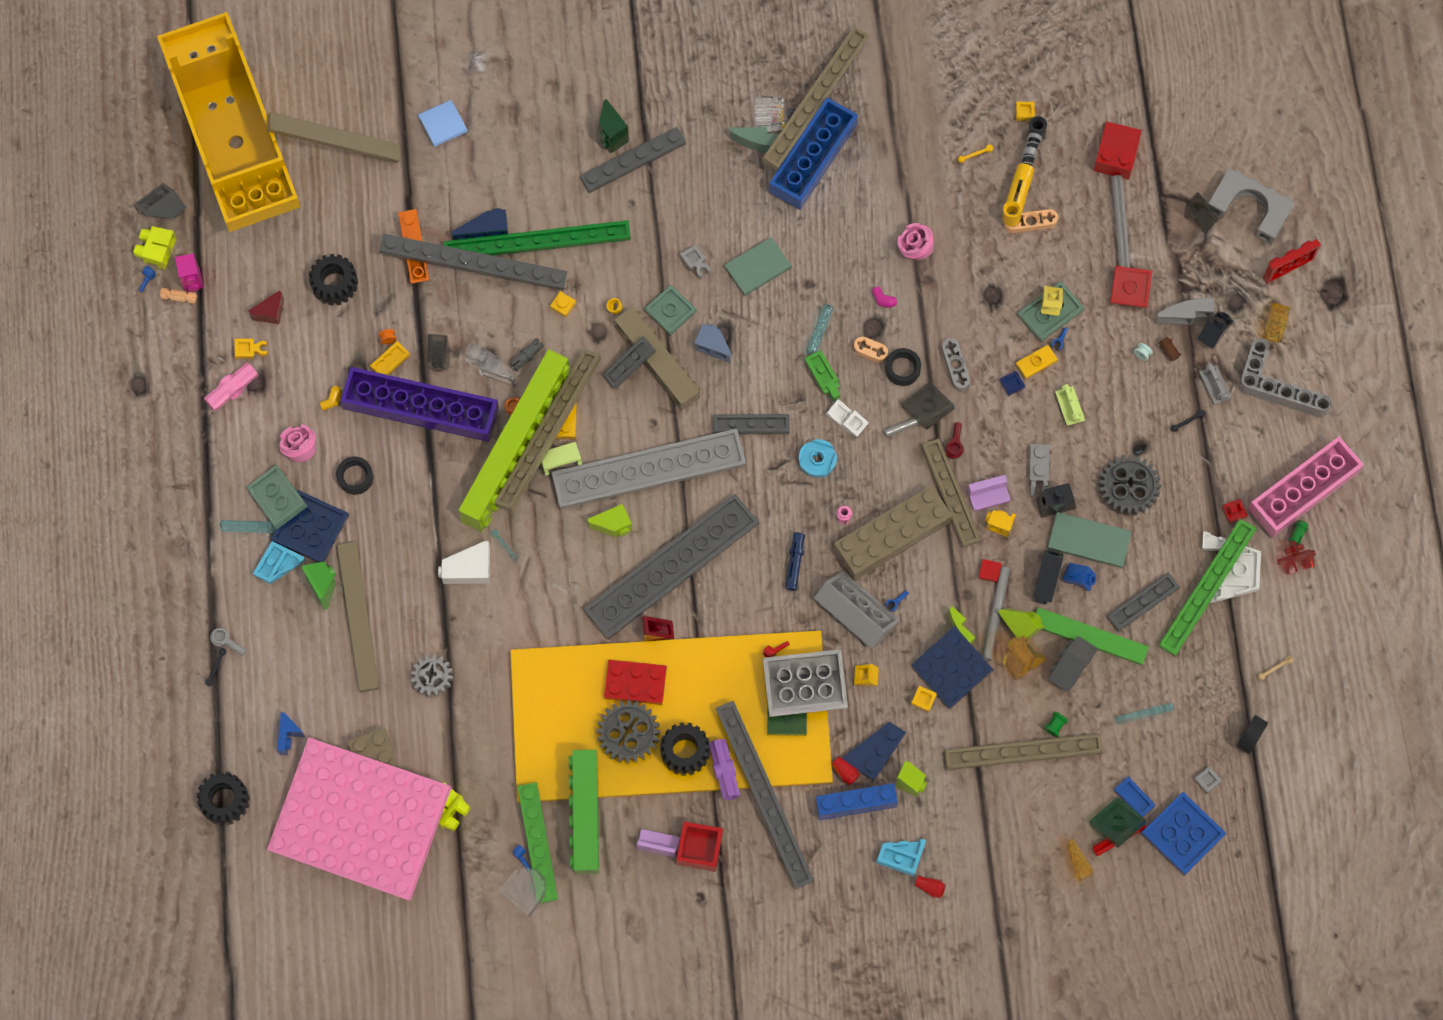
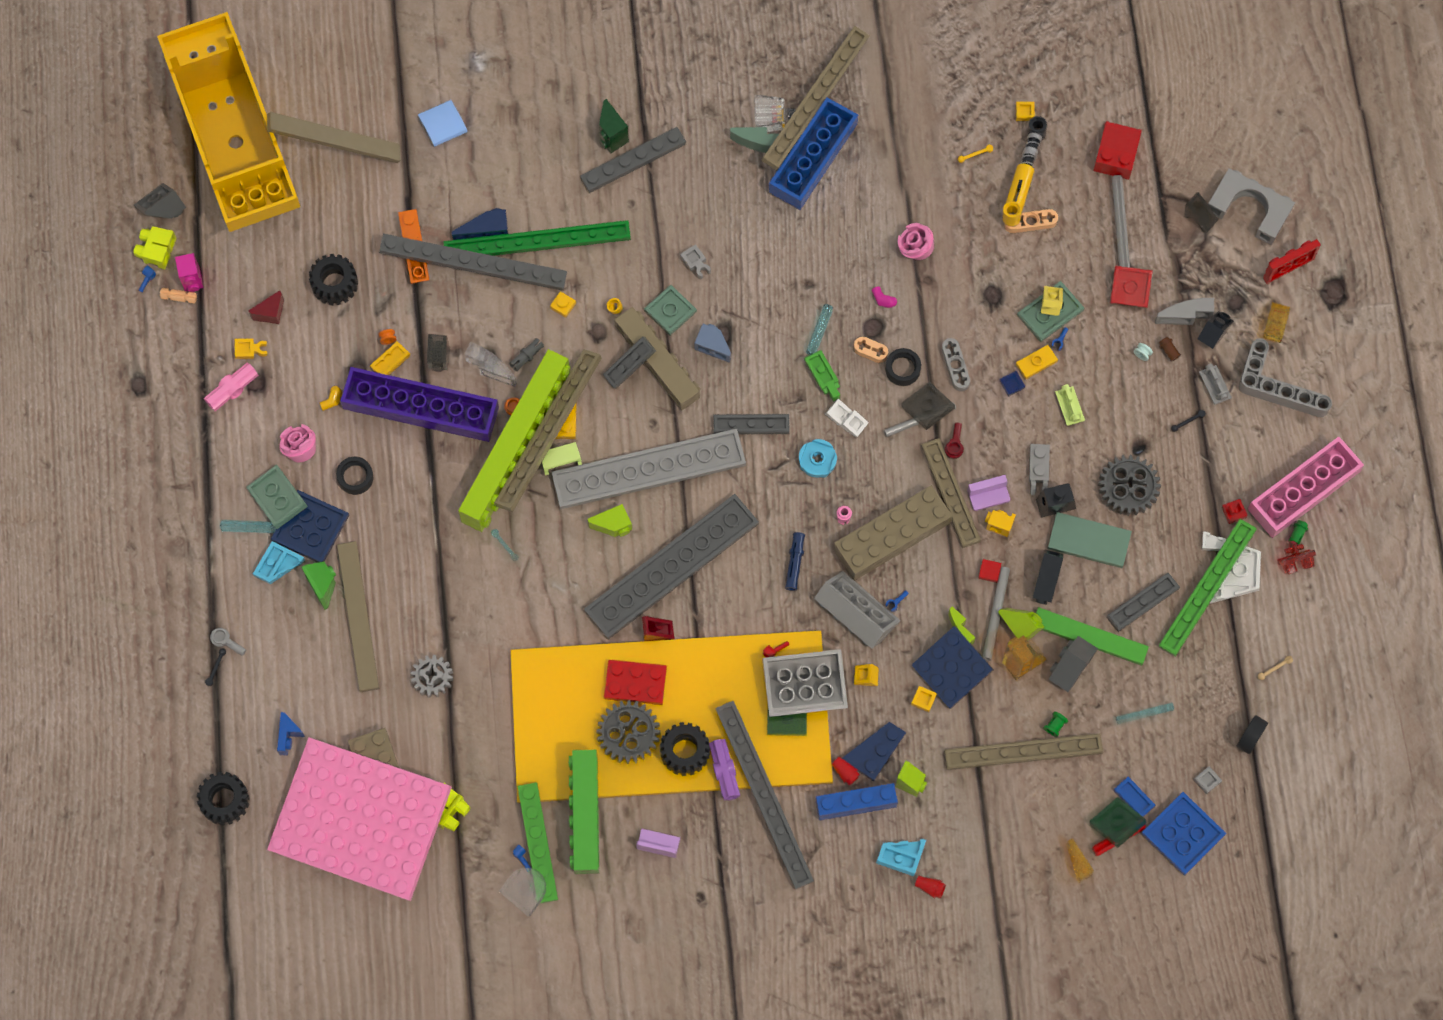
(467, 566): white slope -> none
(699, 846): red piece -> none
(758, 266): sand green tile -> none
(1080, 575): blue bracket -> none

